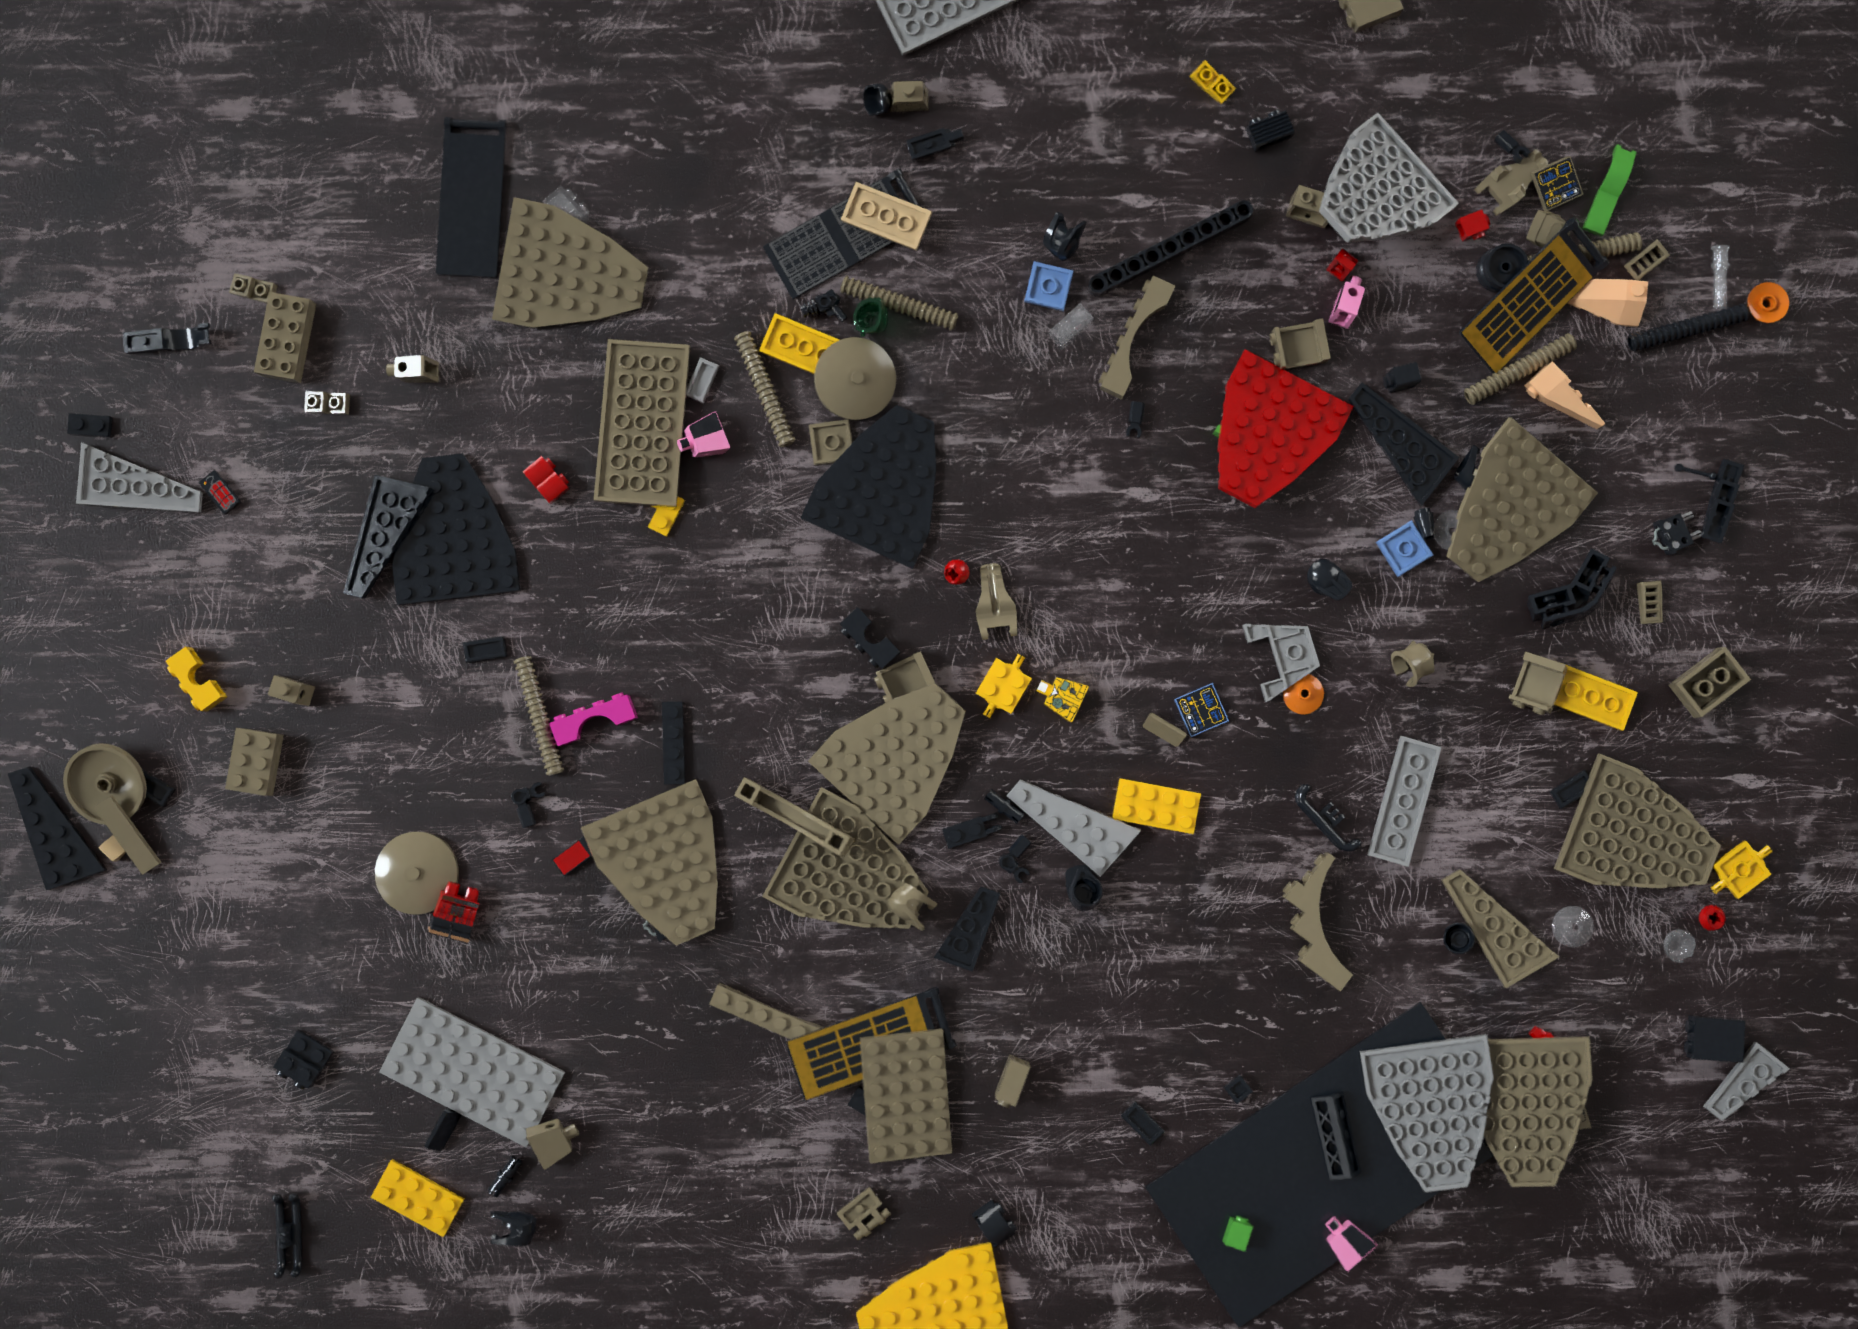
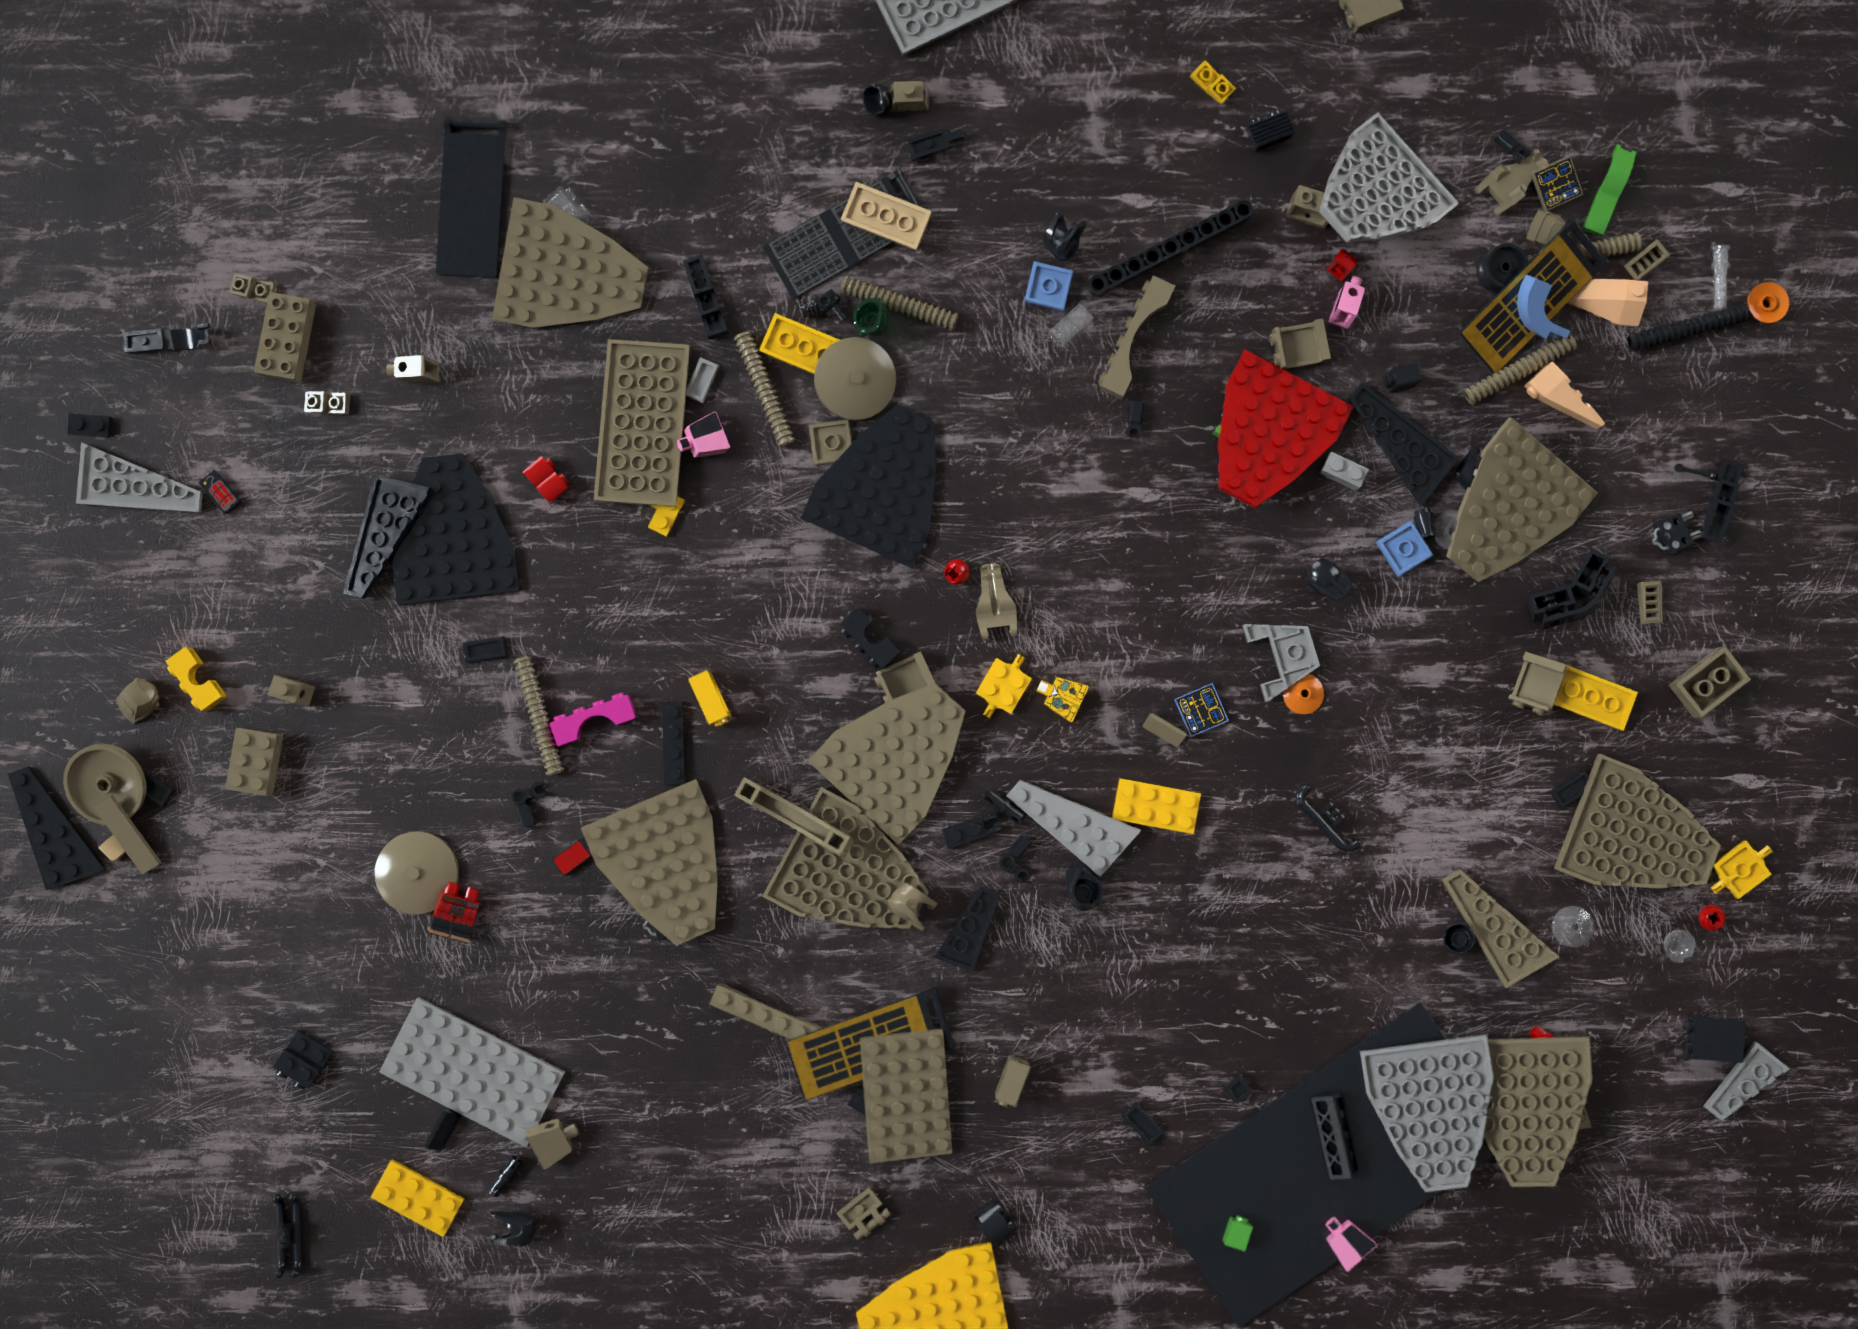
(138, 700): none -> dark tan helmet
(705, 297): none -> black slope
(710, 698): none -> yellow window
(1307, 924): dark tan arch -> none
(1343, 471): none -> light grey brick
(1404, 801): light grey plate -> none
(1418, 658): dark tan helmet -> none
(1473, 225): red brick -> none
(1531, 309): none -> medium blue arch

